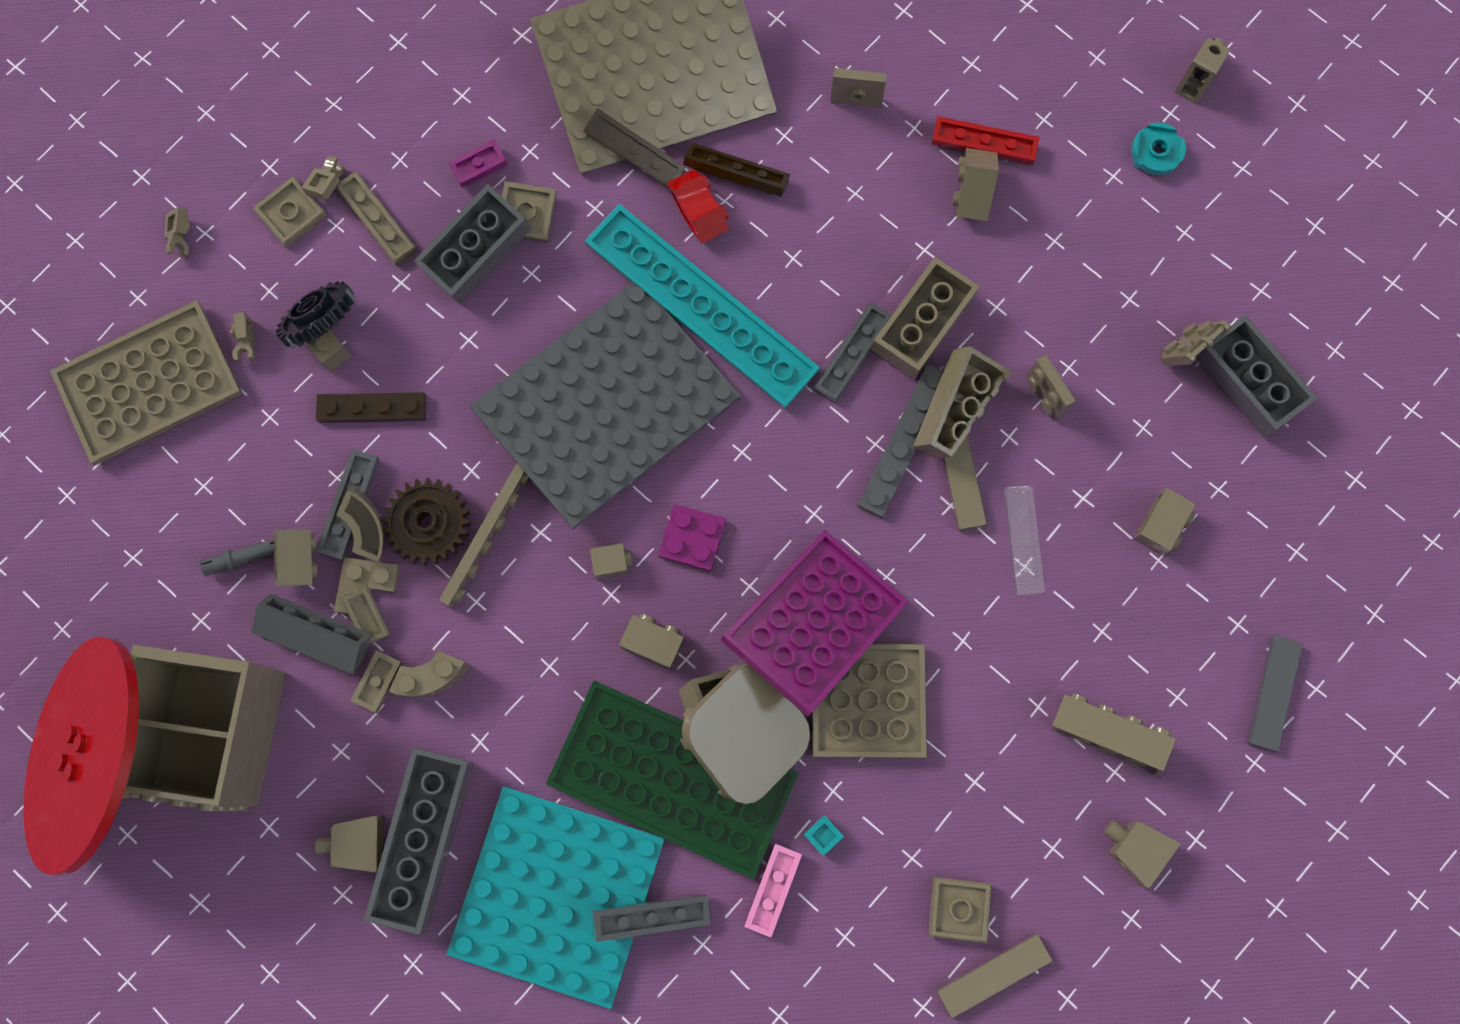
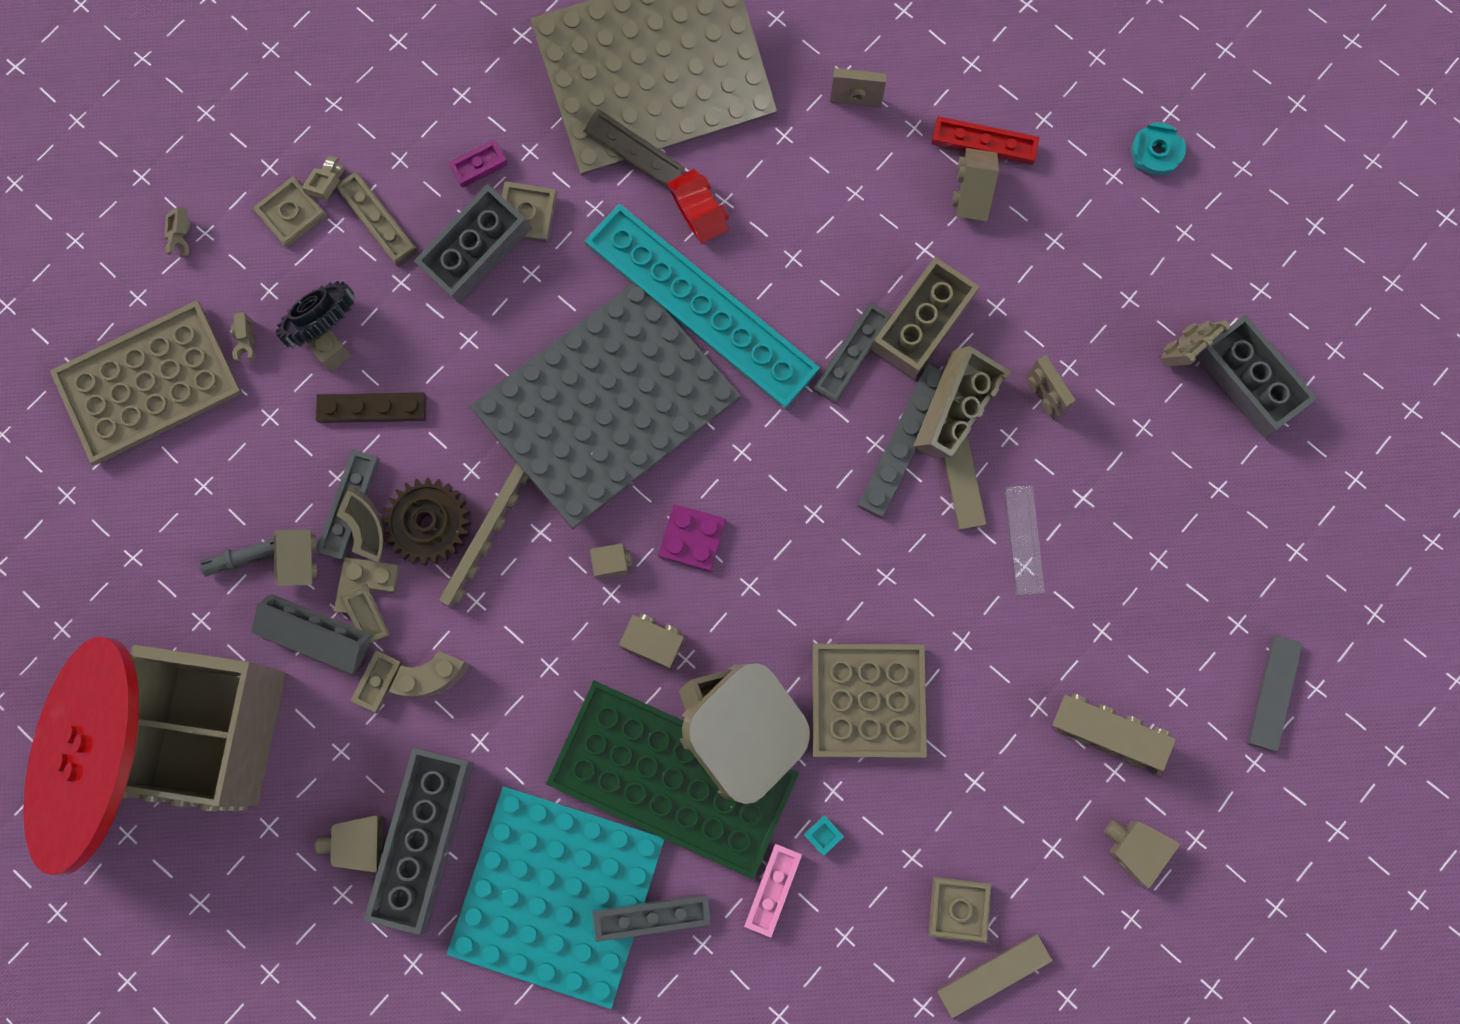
(736, 169): dark brown plate -> none
(814, 622): magenta plate -> none
(1165, 522): dark tan brick -> none
(1208, 59): dark tan torso -> none

